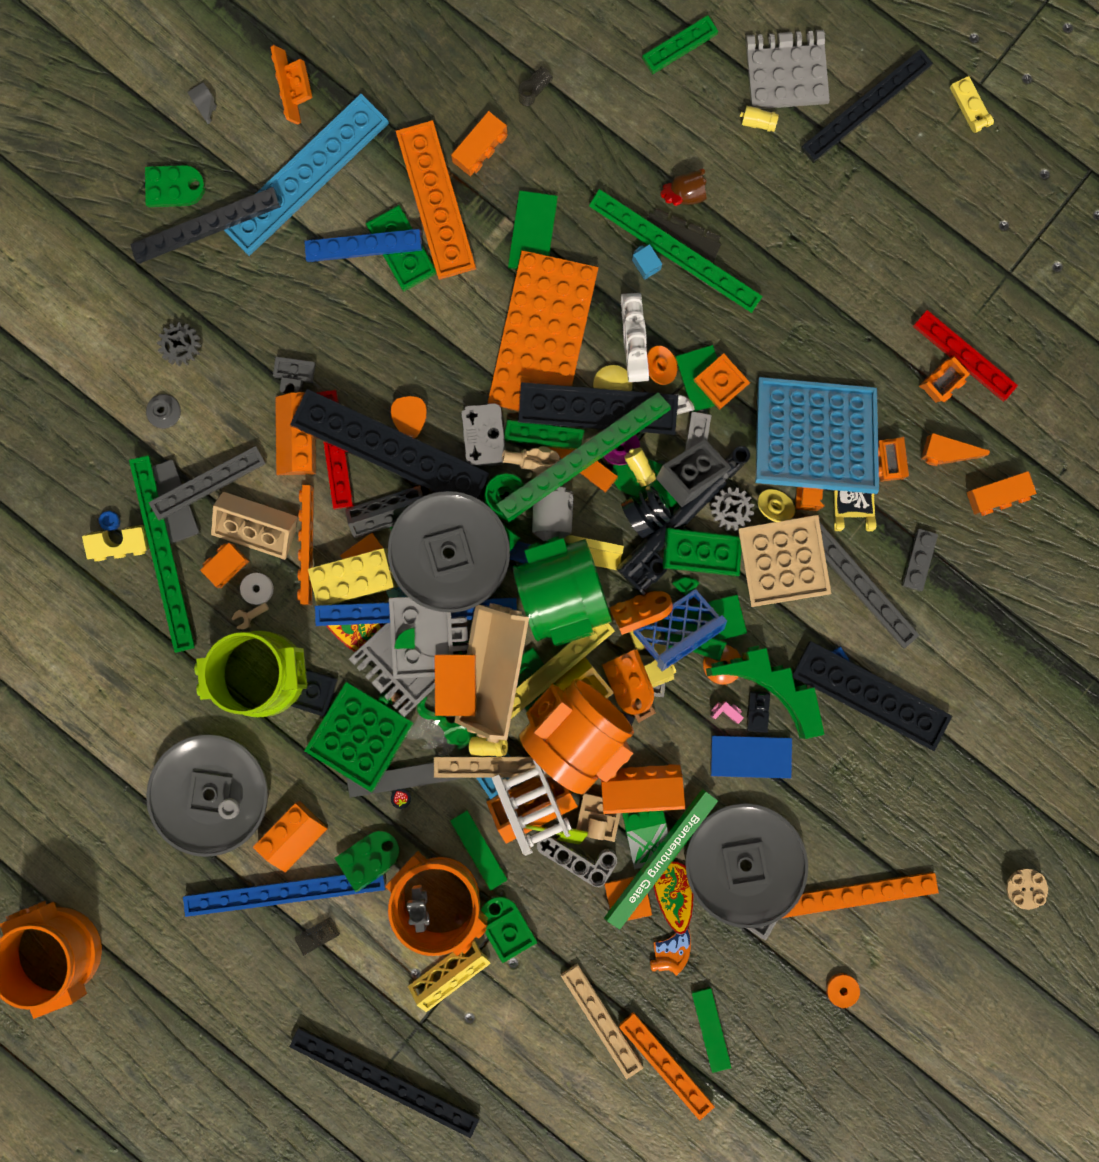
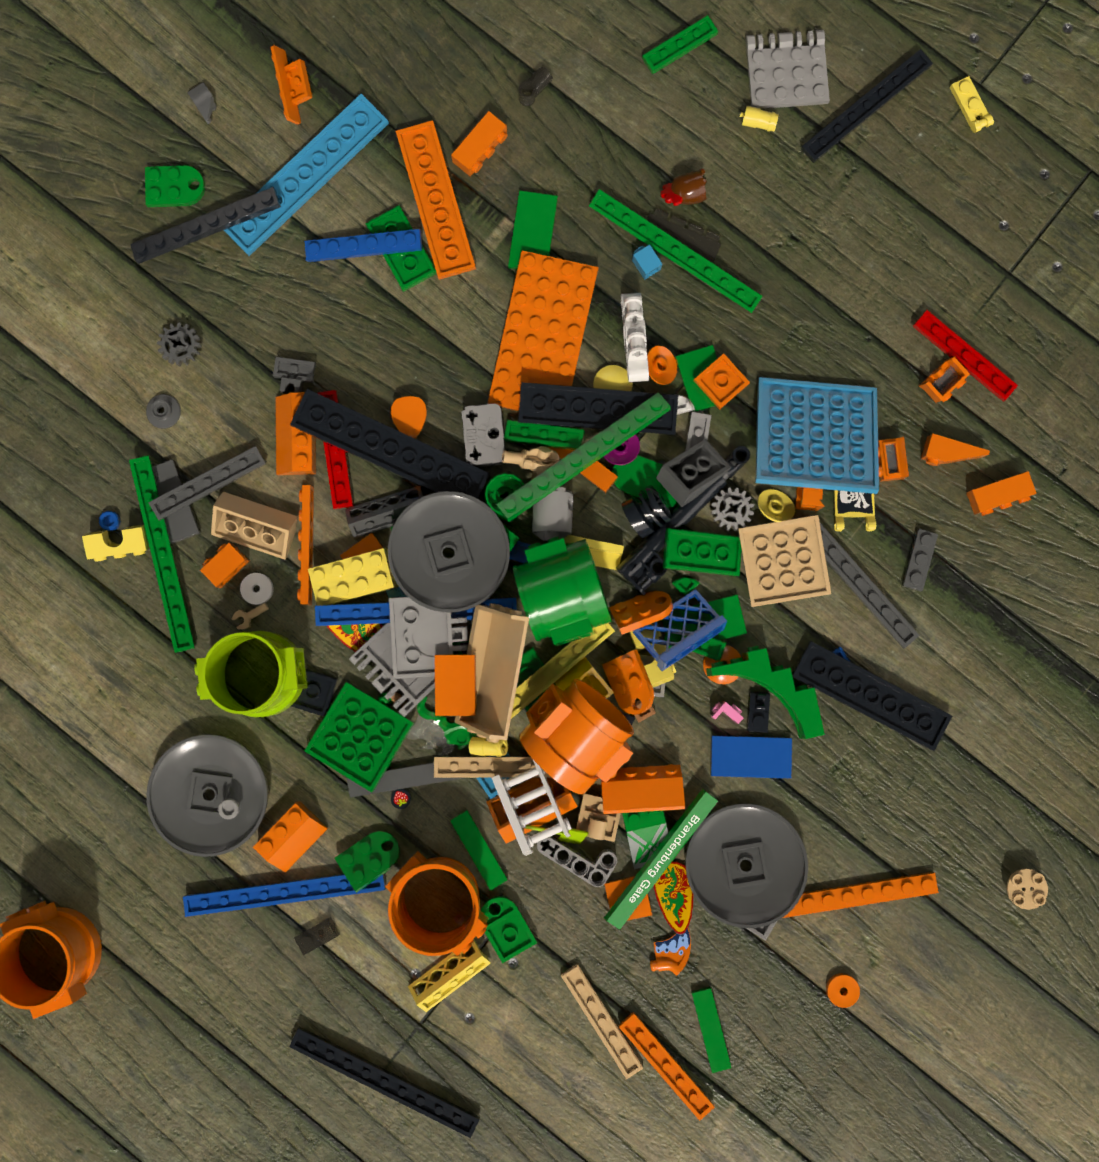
(406, 639): green tile -> none
(417, 909): dark grey plate -> none
(639, 465): light yellow piece -> none

